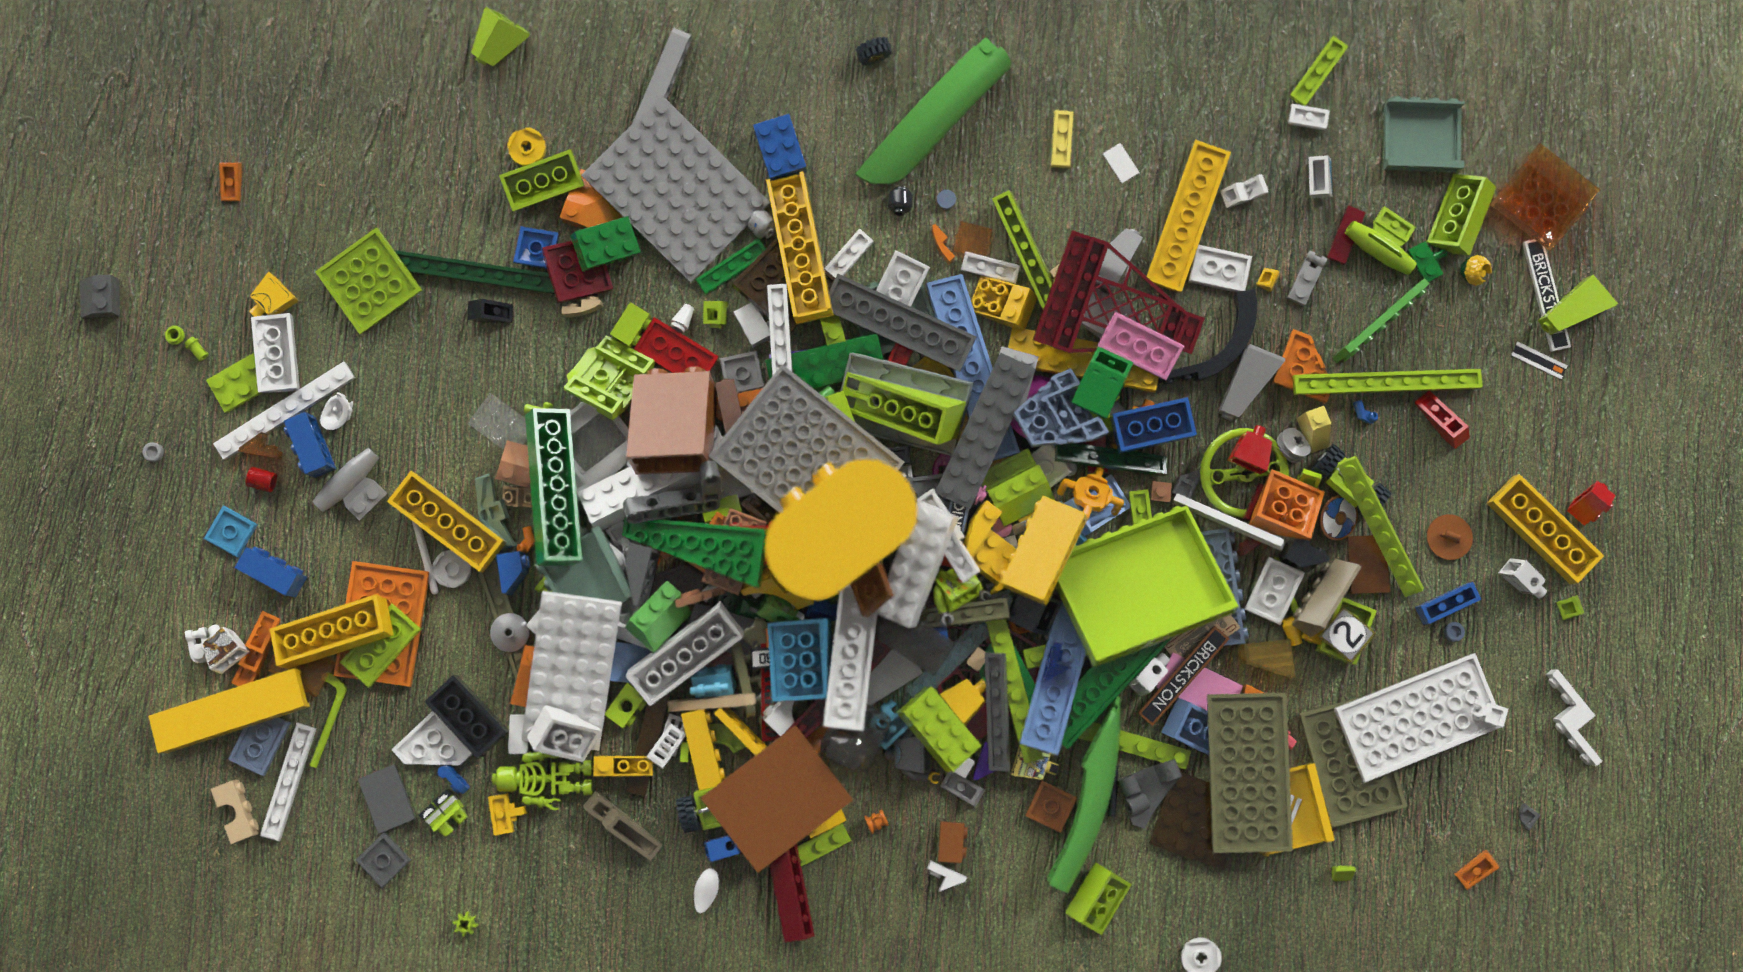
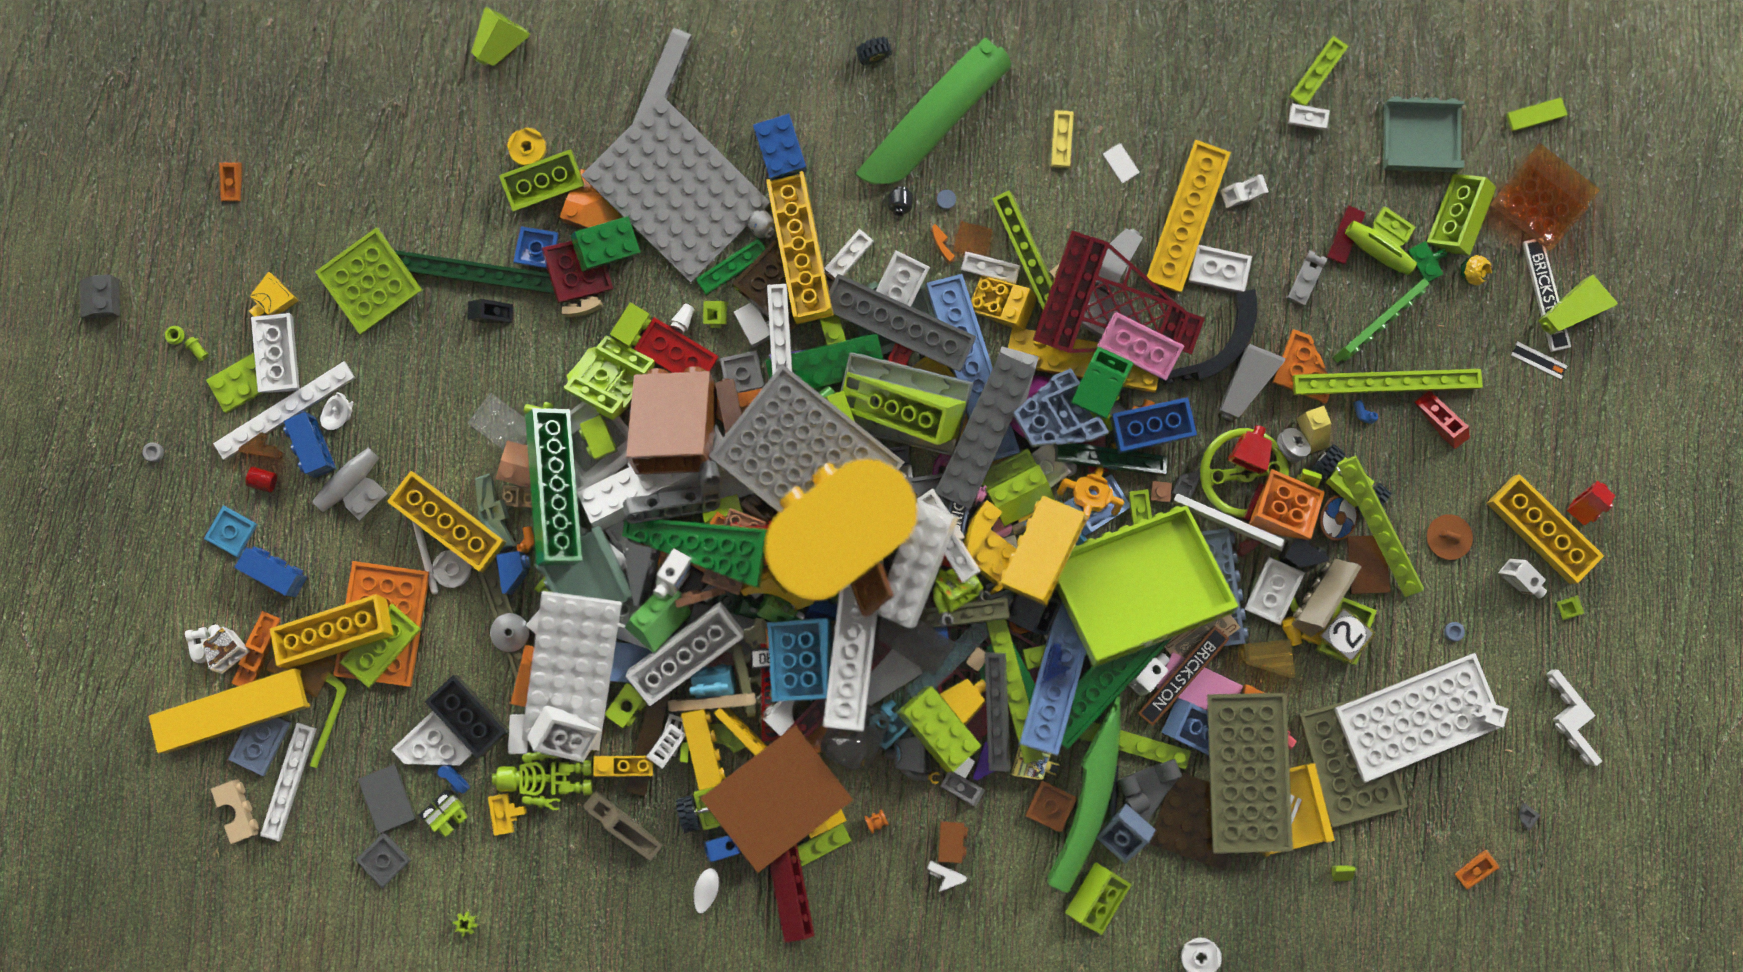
(598, 438): none -> lime brick
(672, 574): none -> white torso
(1125, 833): none -> sand blue brick
(1268, 279): yellow slope -> none
(1320, 176): white brick -> none
(1448, 603): blue brick -> none
(1536, 114): none -> lime tile

